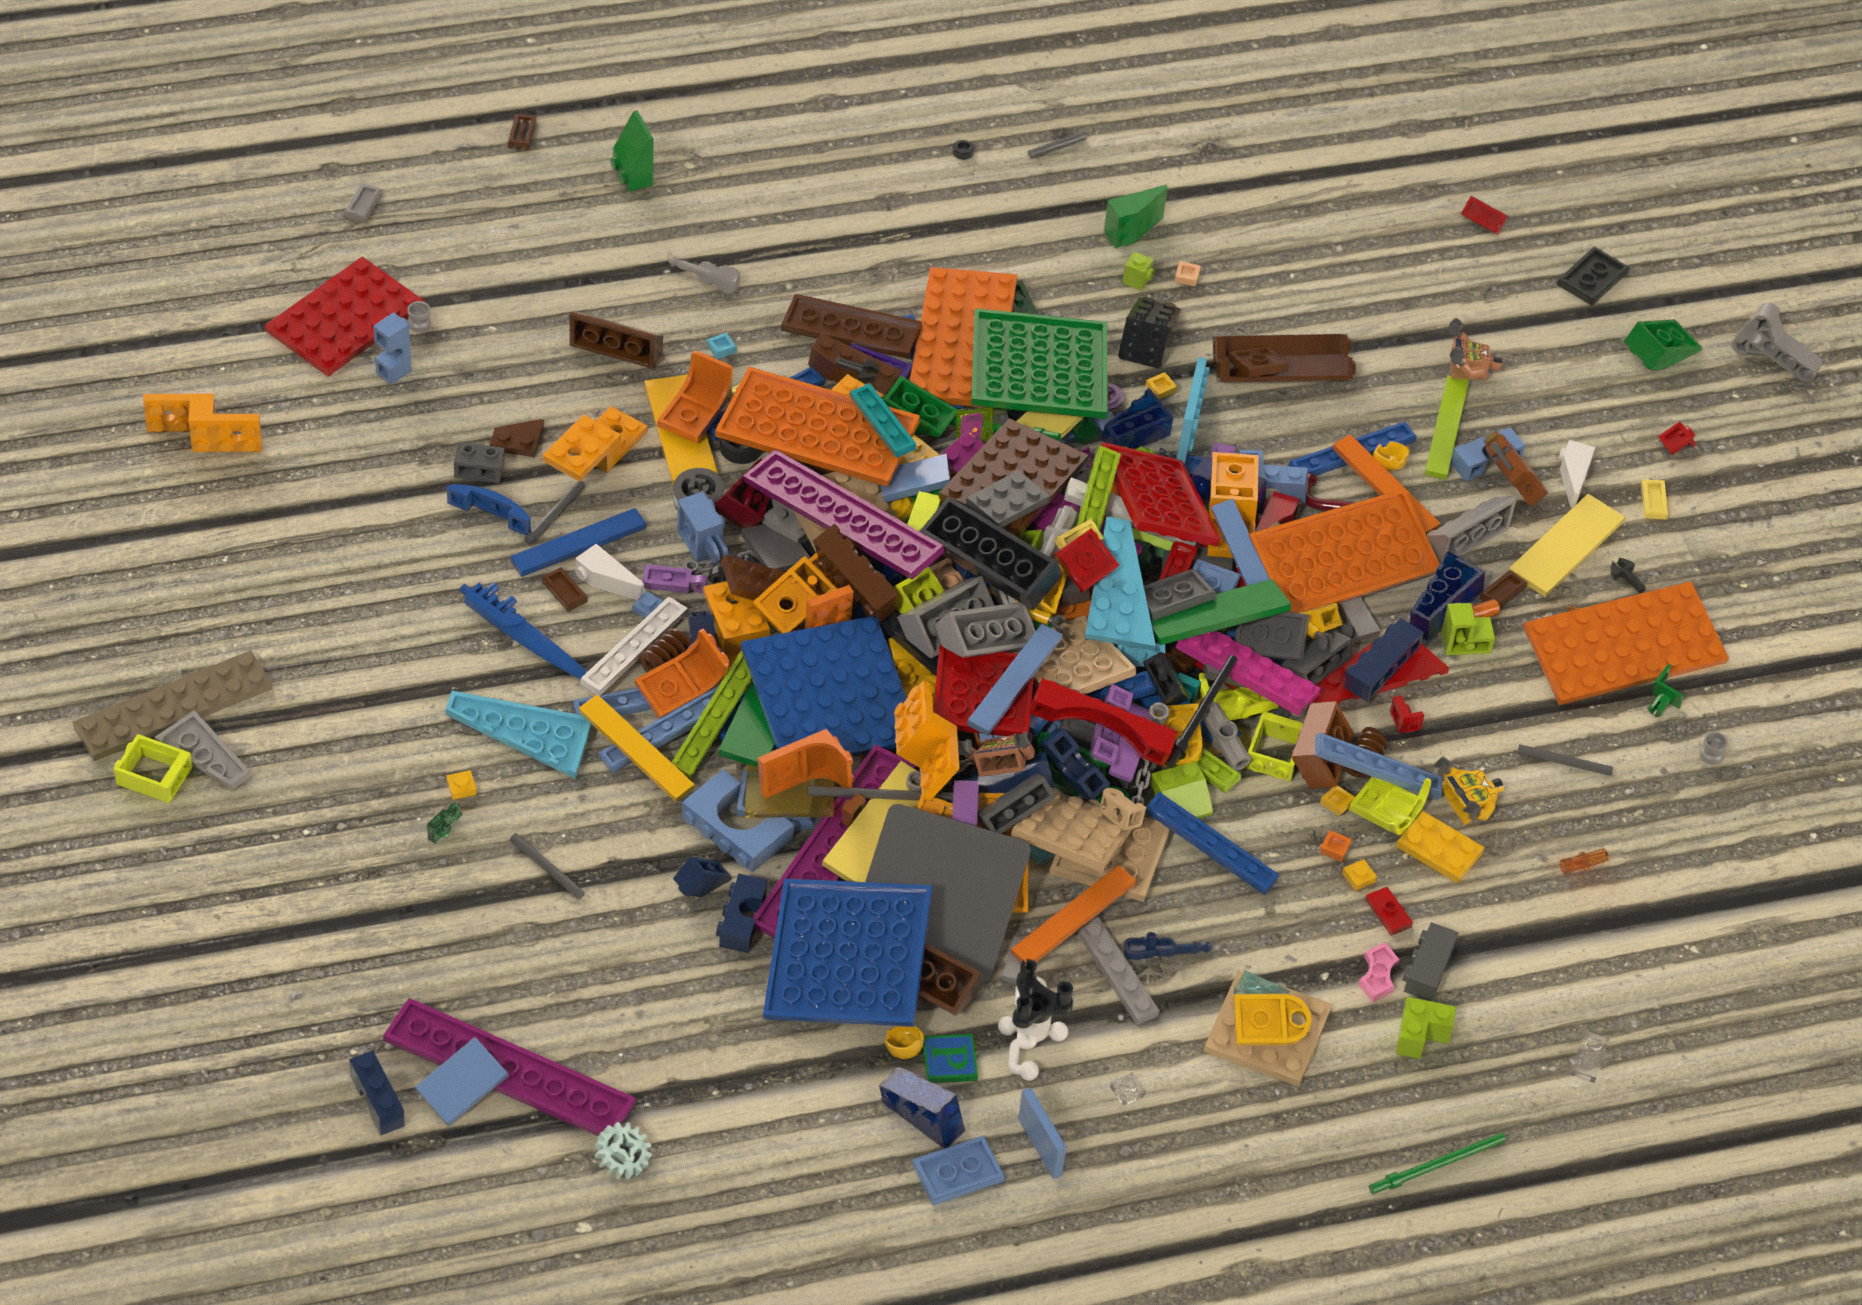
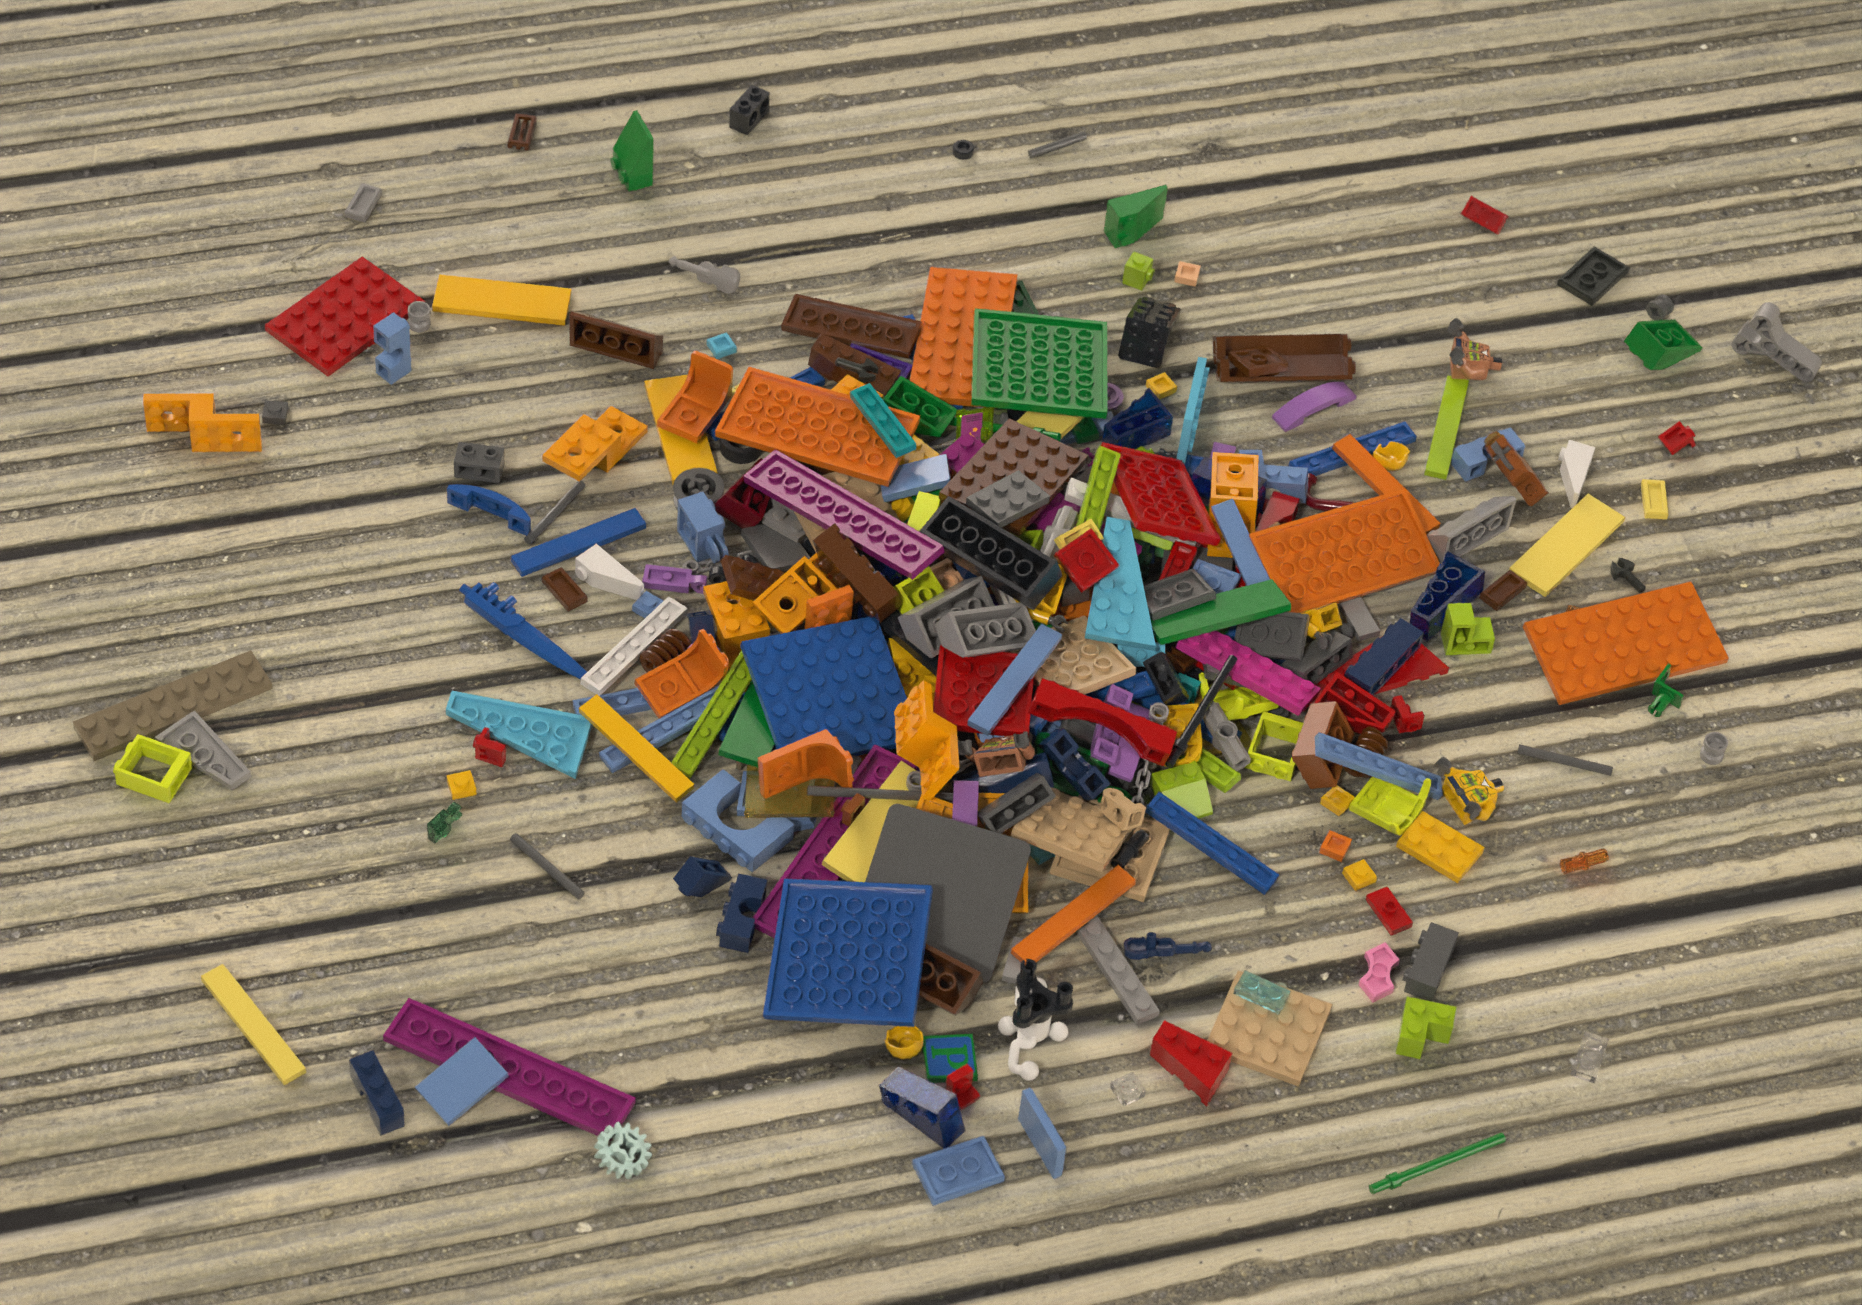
(253, 1024): none -> light yellow tile
(275, 412): none -> dark grey plate
(489, 750): none -> red bracket
(501, 300): none -> yellow tile
(519, 438): reddish brown wing -> none
(749, 109): none -> black brick
(960, 1083): none -> red bracket
(1130, 849): none -> black axle
(1191, 1059): none -> red wedge
(1267, 1019): yellow plate -> none
(1310, 402): none -> medium lavender slope
(1357, 705): none -> red wedge
(1486, 609): orange cylinder -> none
(1660, 307): none -> dark grey wheel

